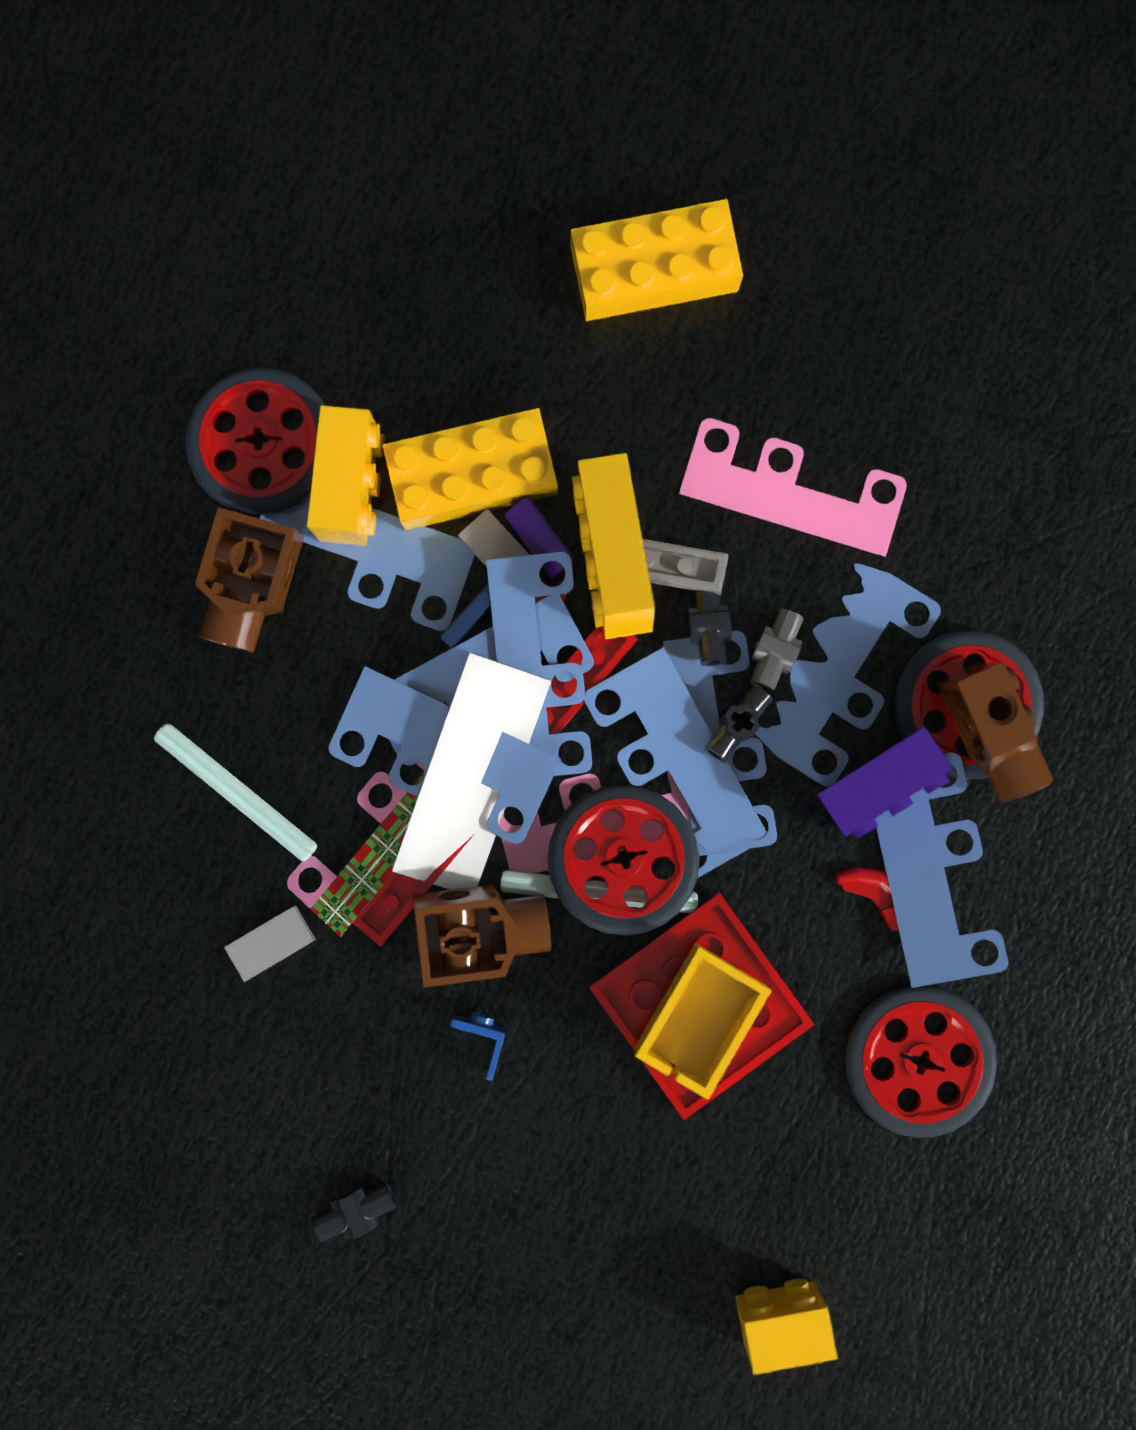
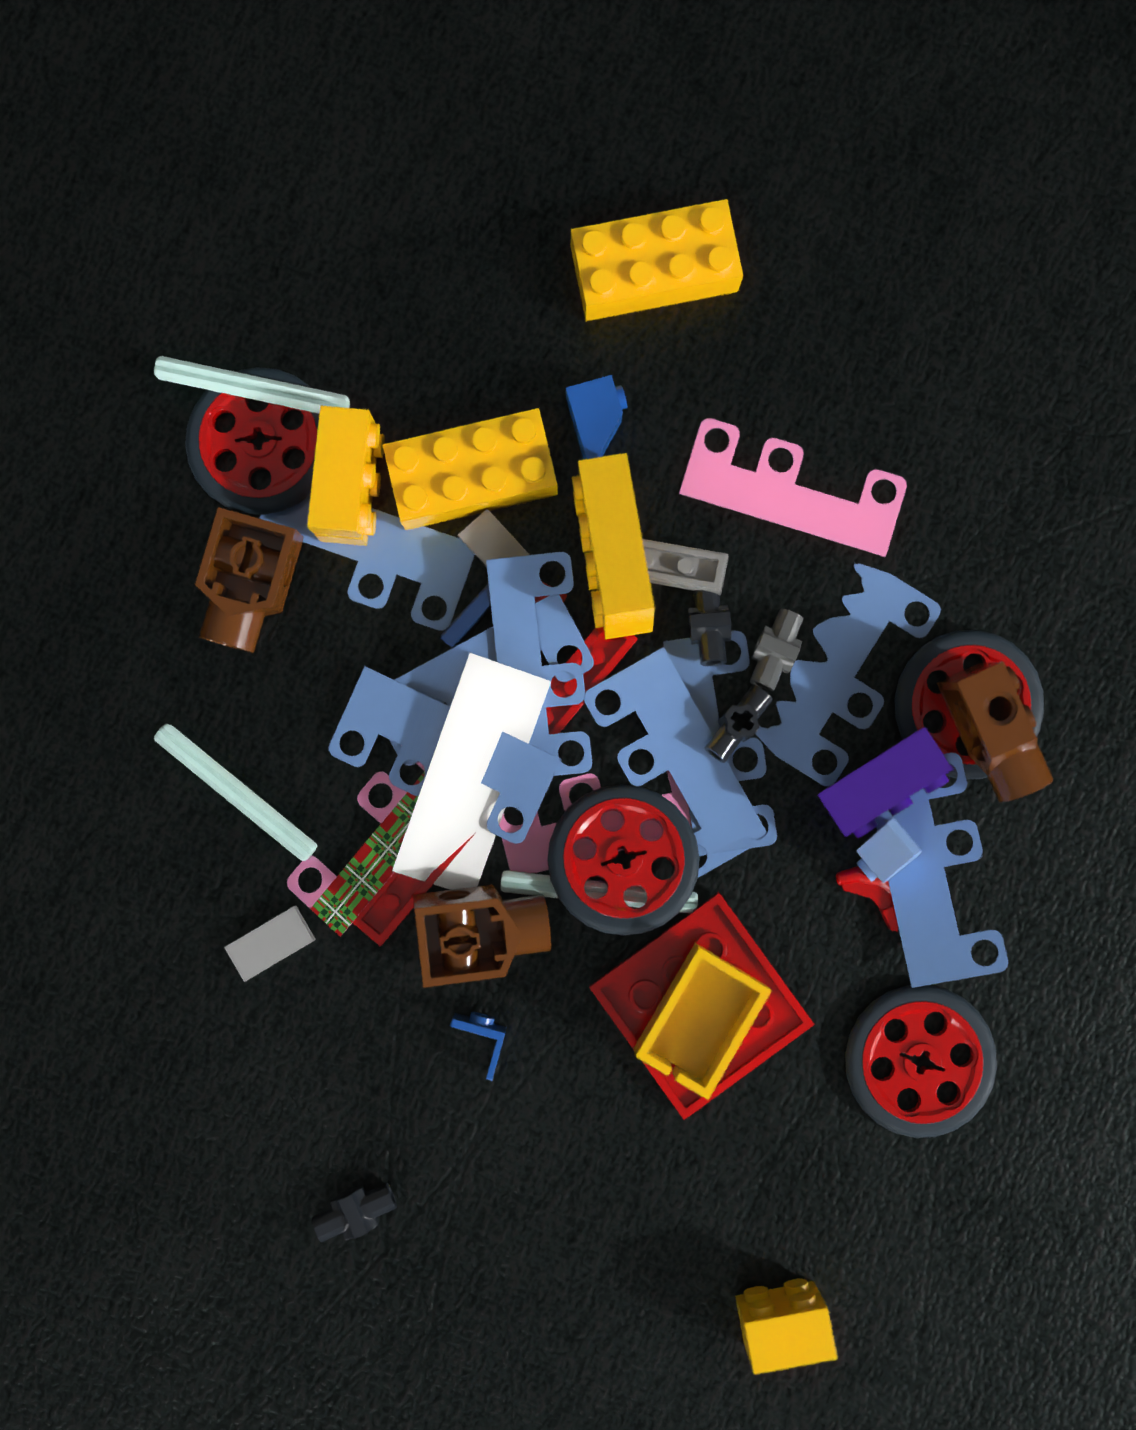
(246, 385): none -> light aqua axle
(538, 535): dark purple brick -> none
(595, 413): none -> blue slope
(887, 852): none -> light blue slope

